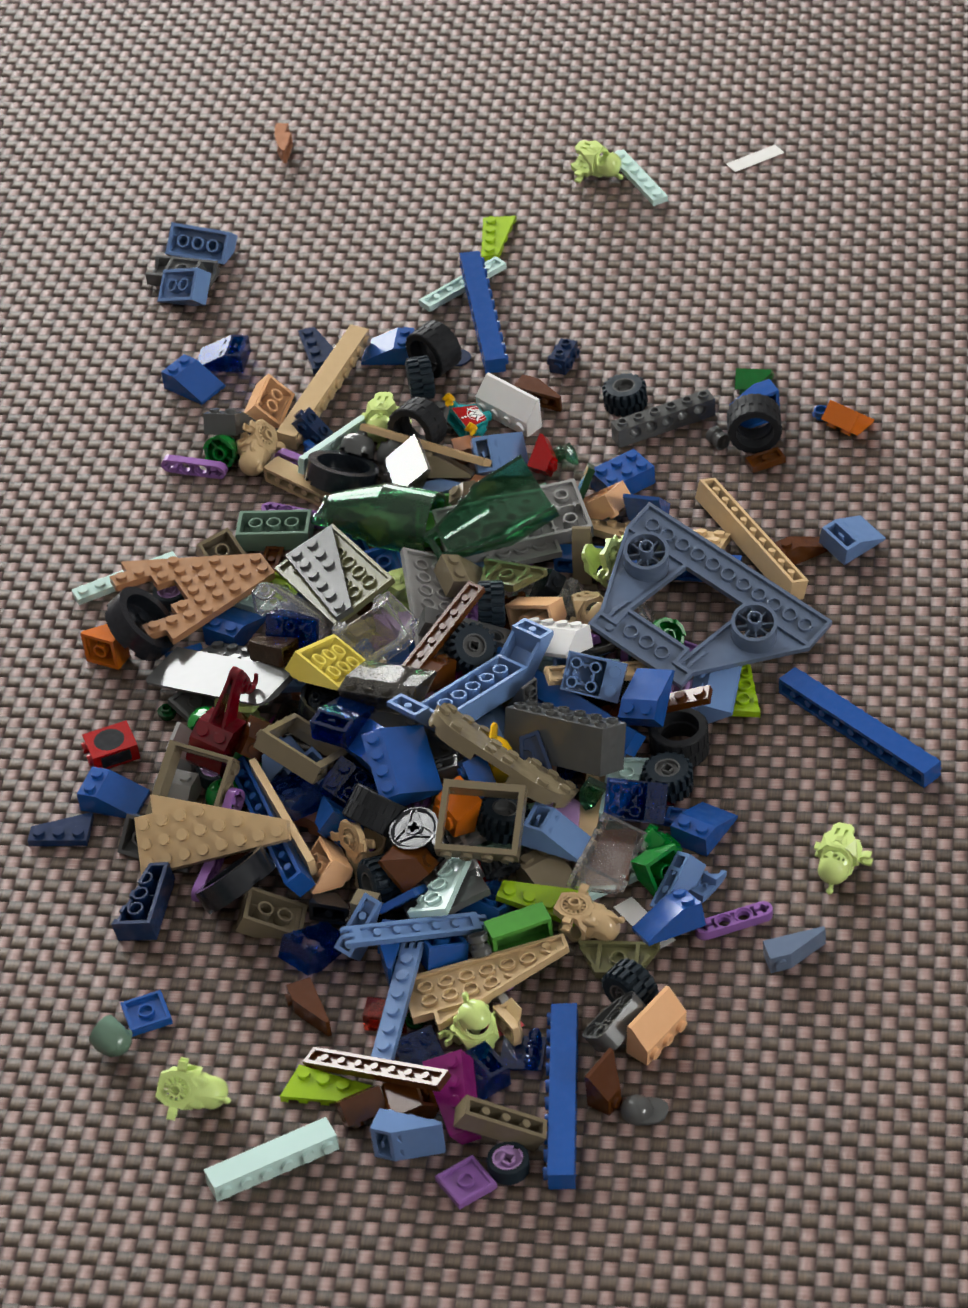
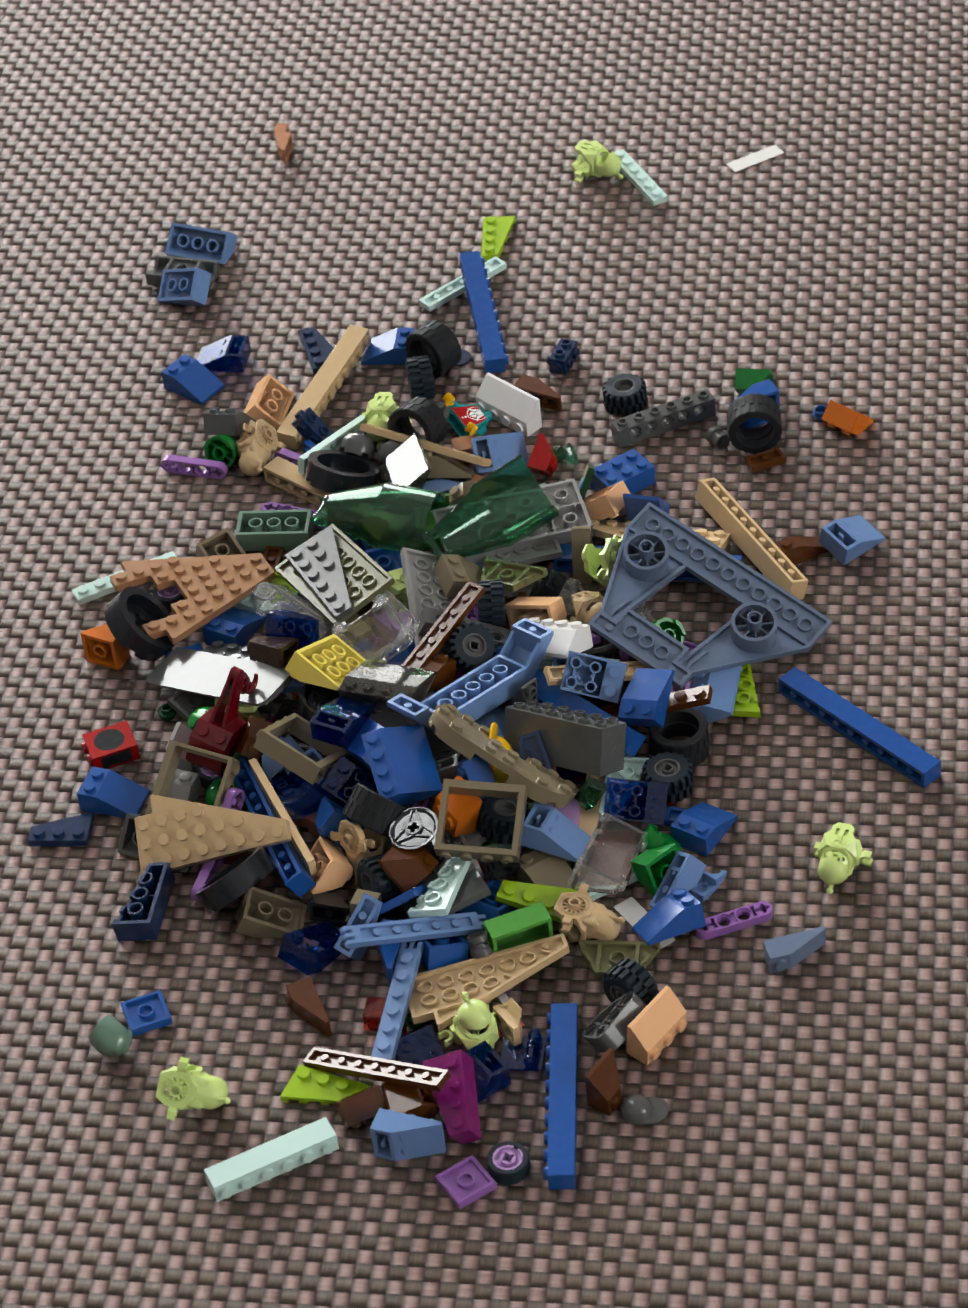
(500, 1122): dark tan brick -> none

